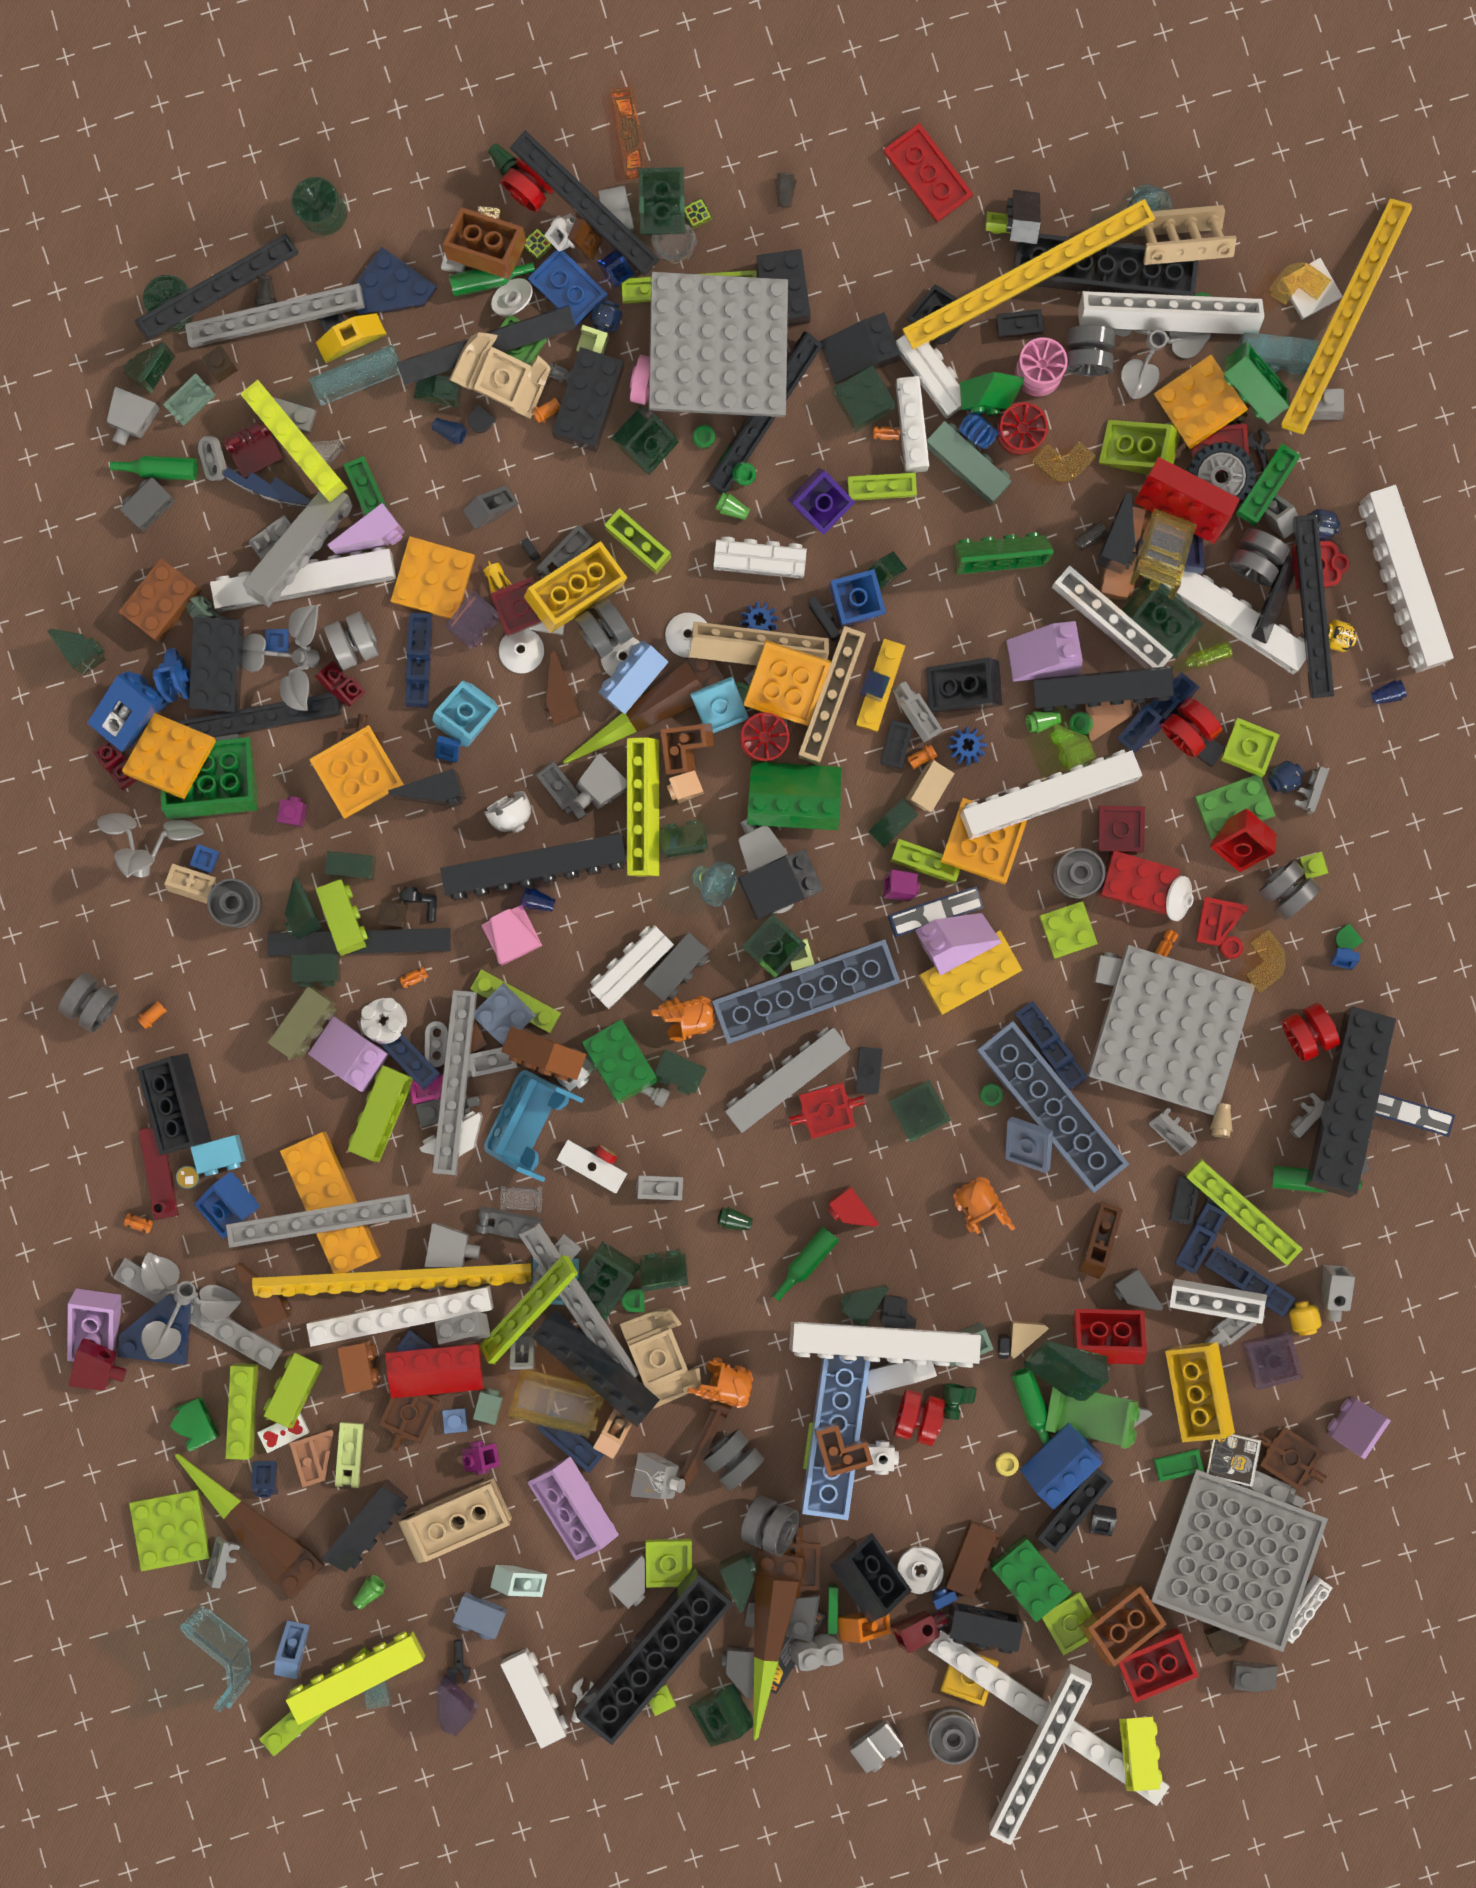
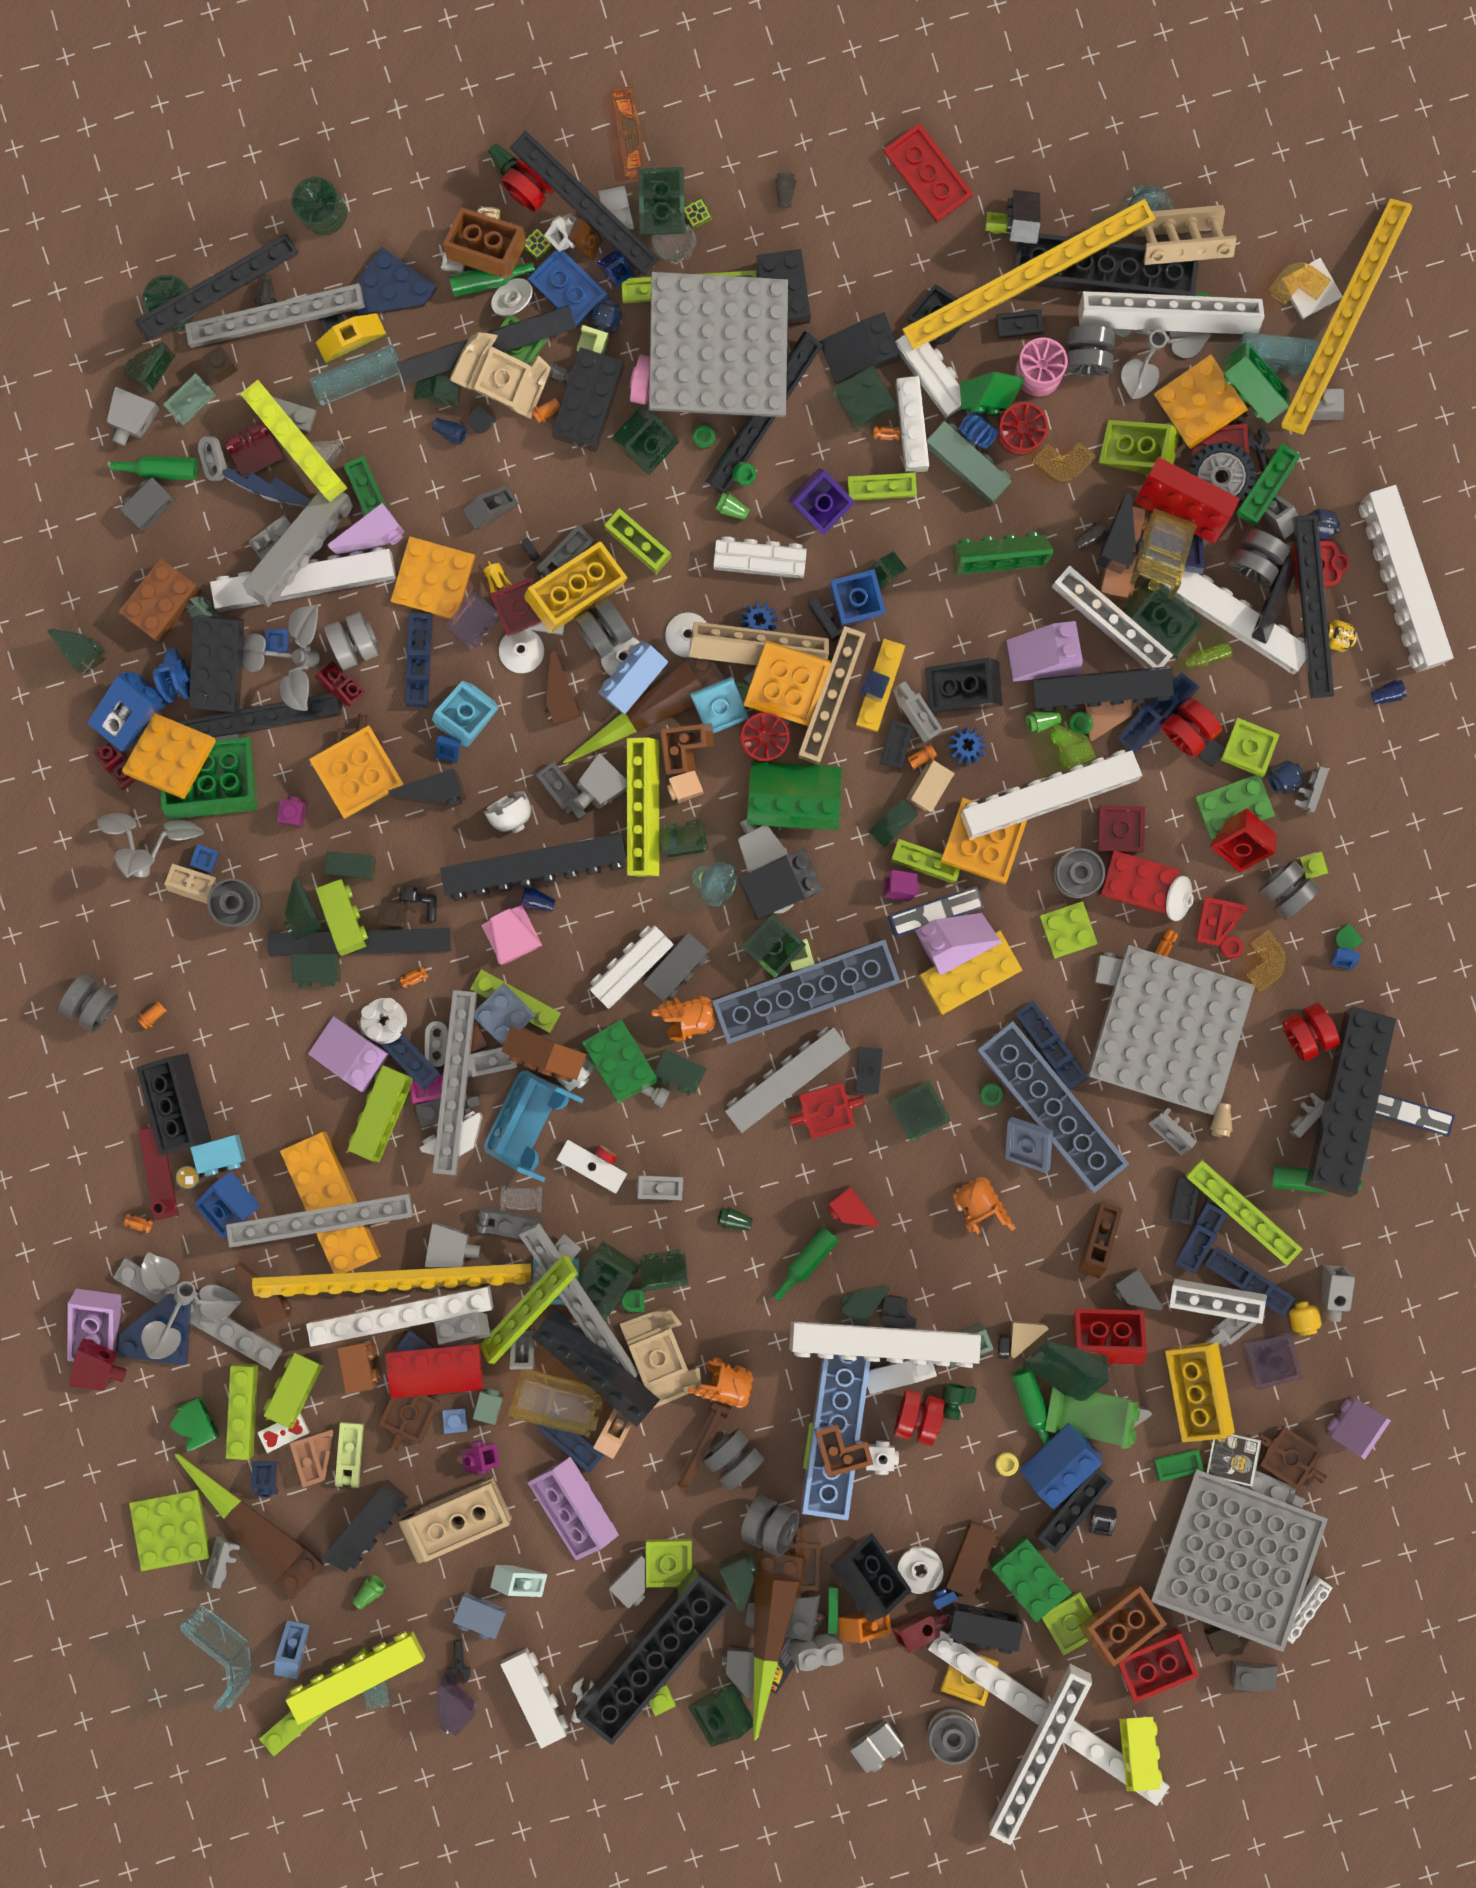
(303, 1023): olive brick -> none
(656, 1477): light grey torso -> none

